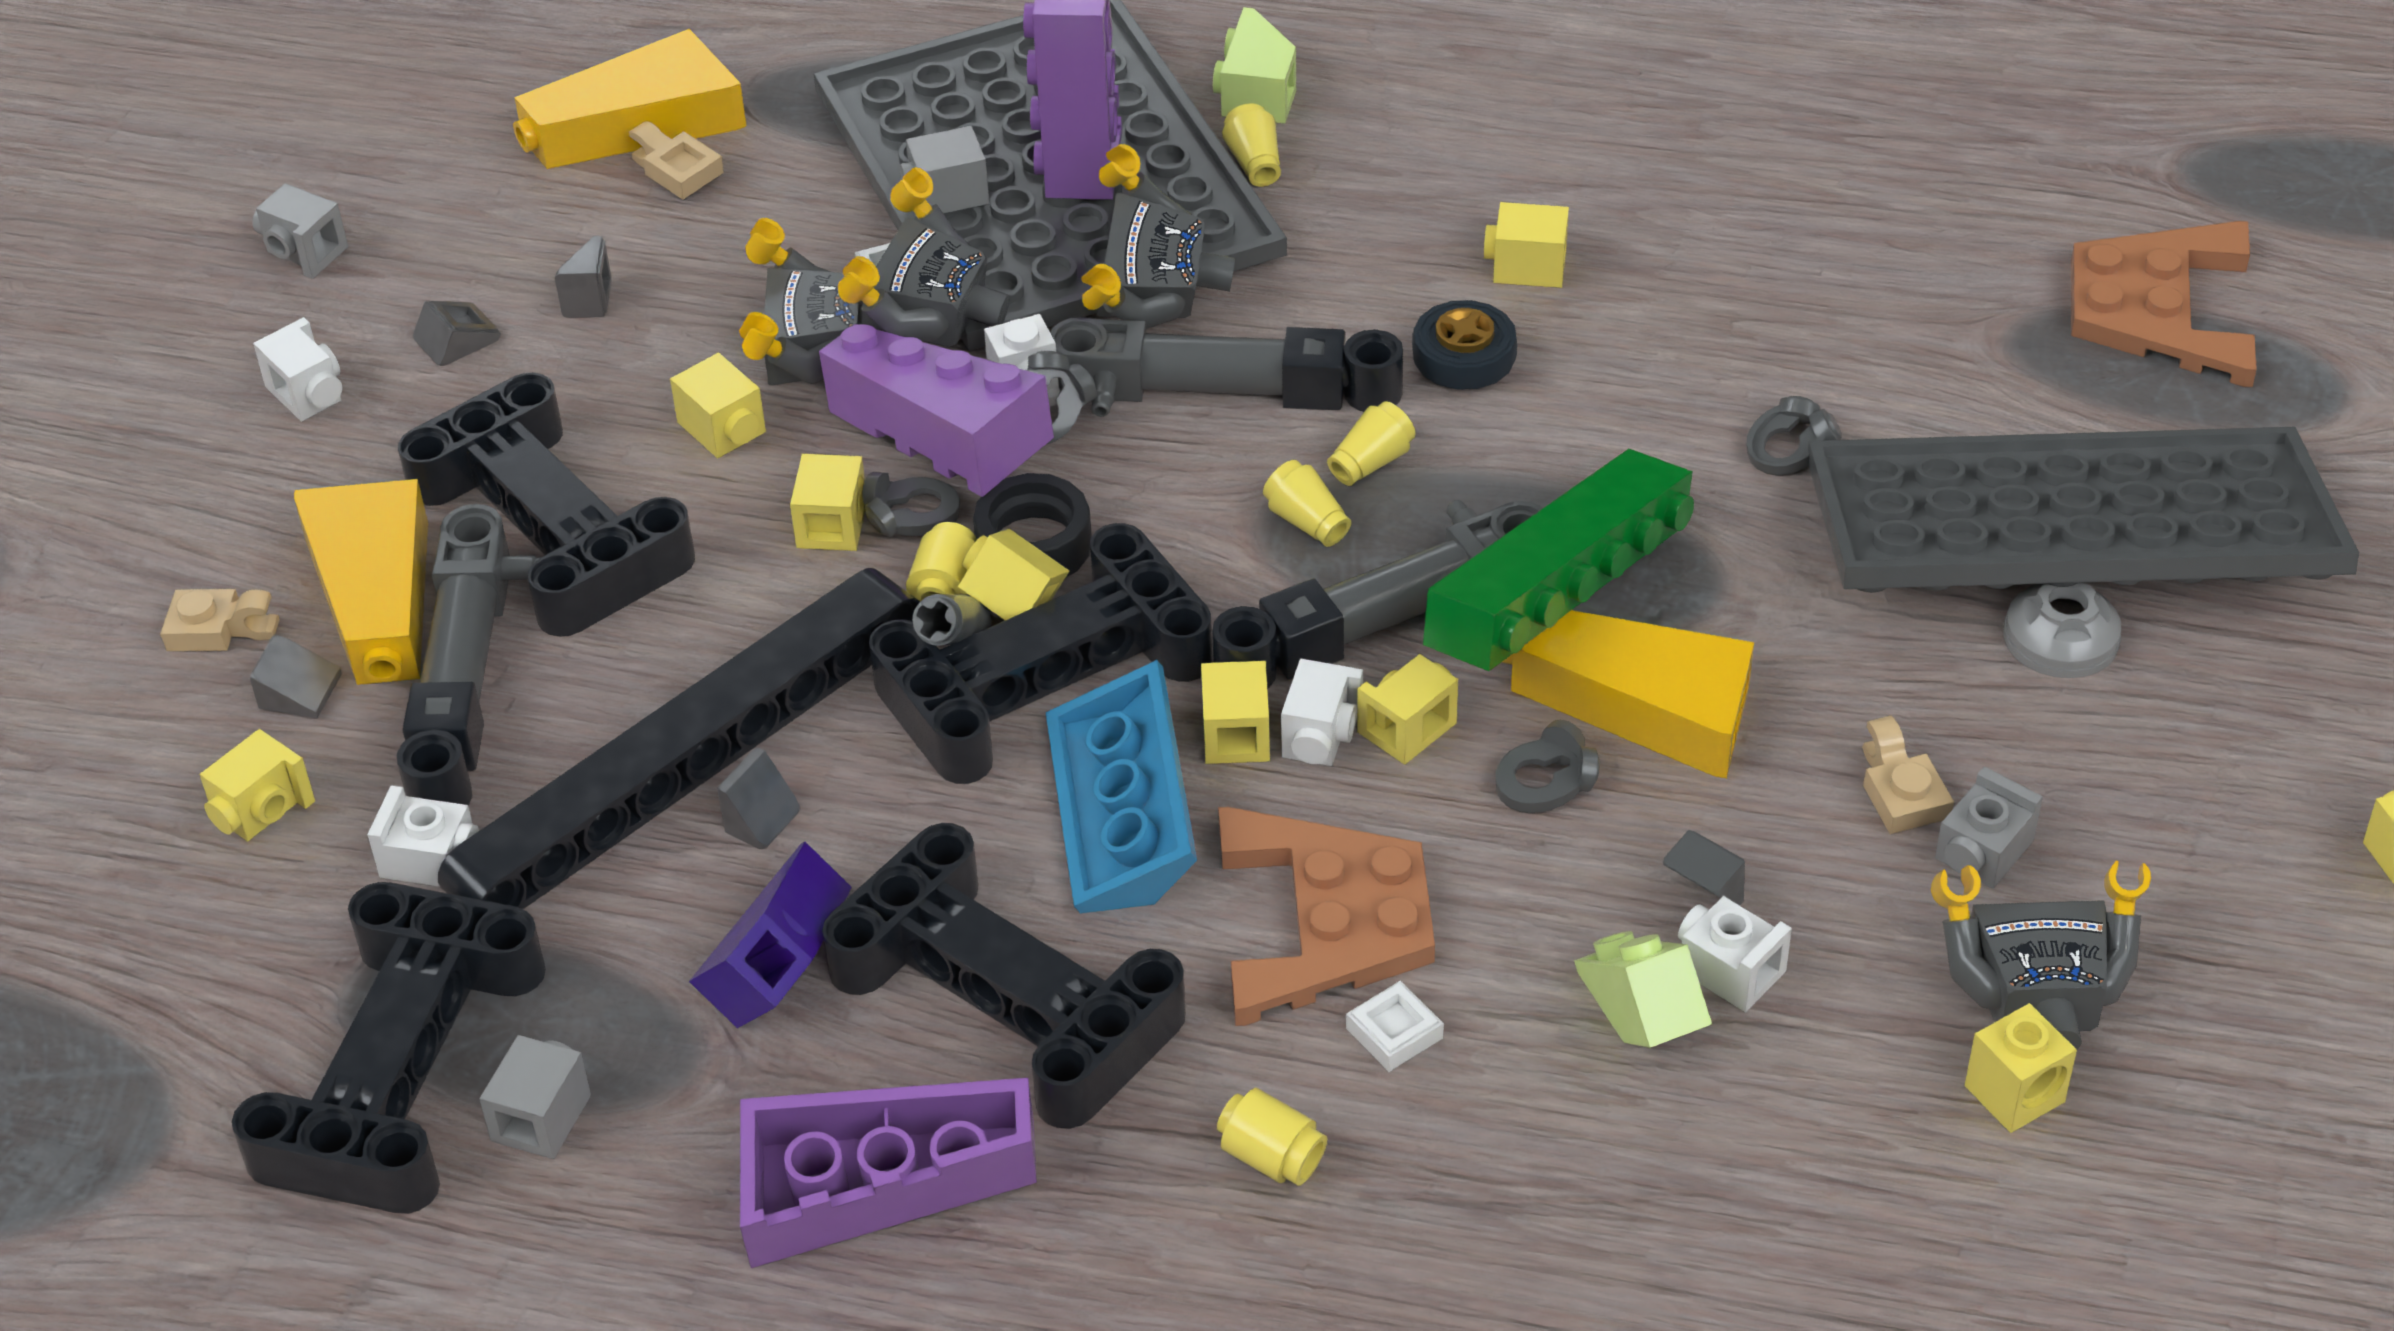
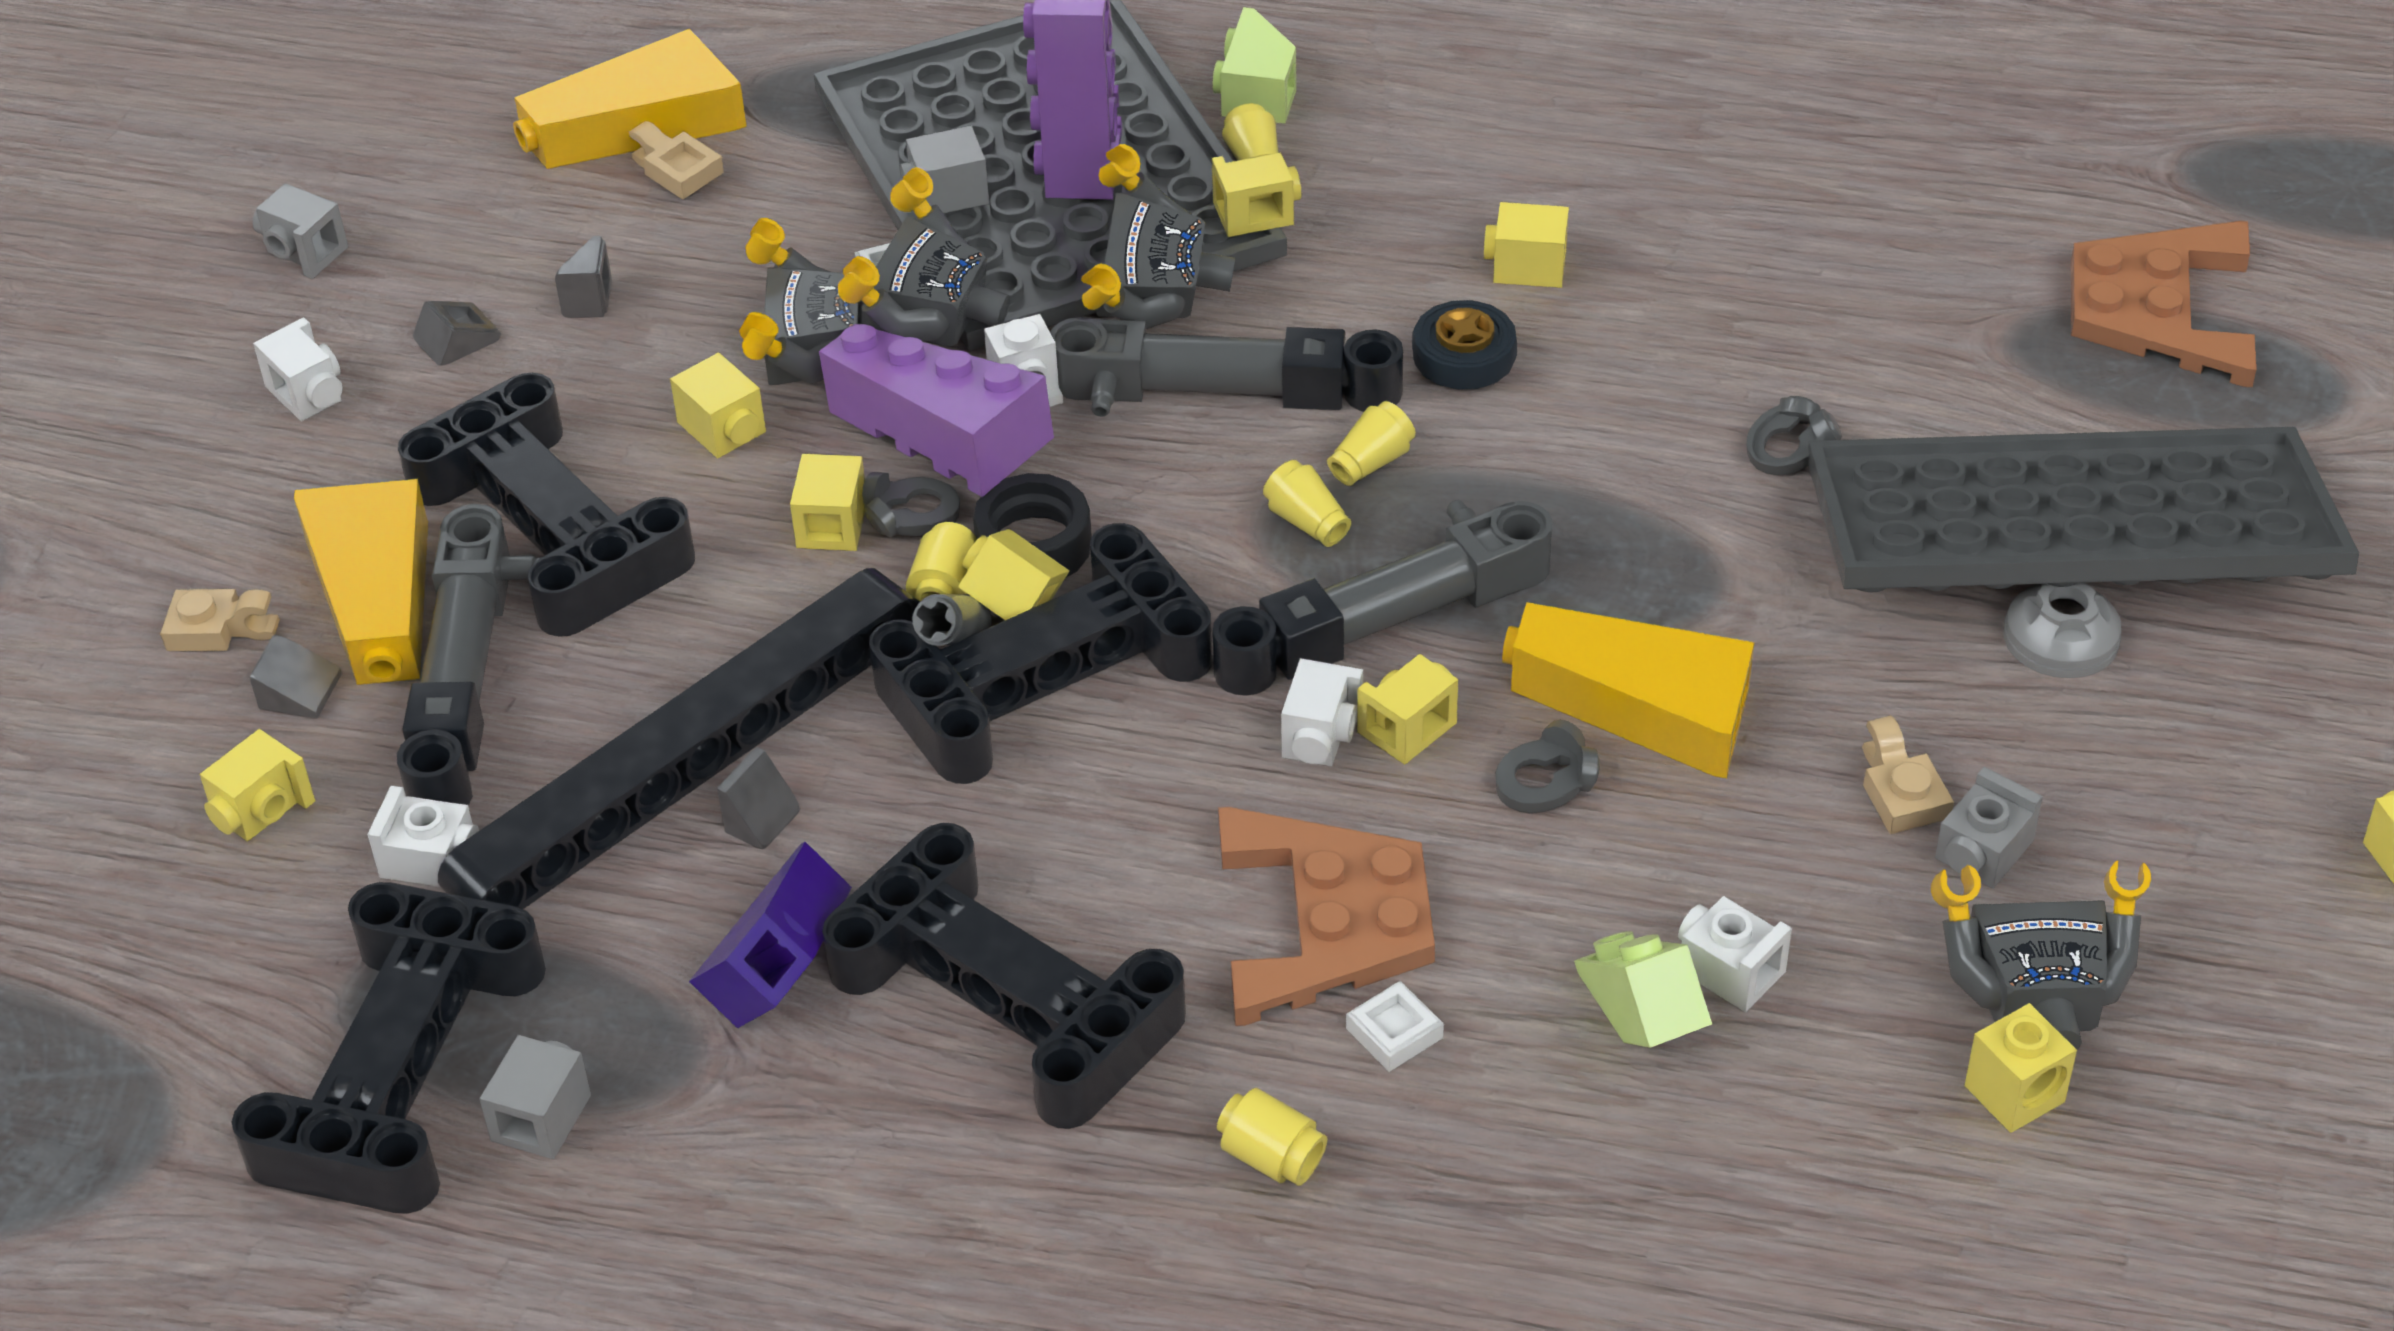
(875, 1159): medium lavender wedge -> none
(1076, 391): dark grey piece -> none
(1121, 792): dark azure slope -> none
(1235, 712): light yellow brick -> none
(1254, 193): none -> light yellow brick
(1557, 559): green brick -> none
(1708, 866): dark grey slope -> none

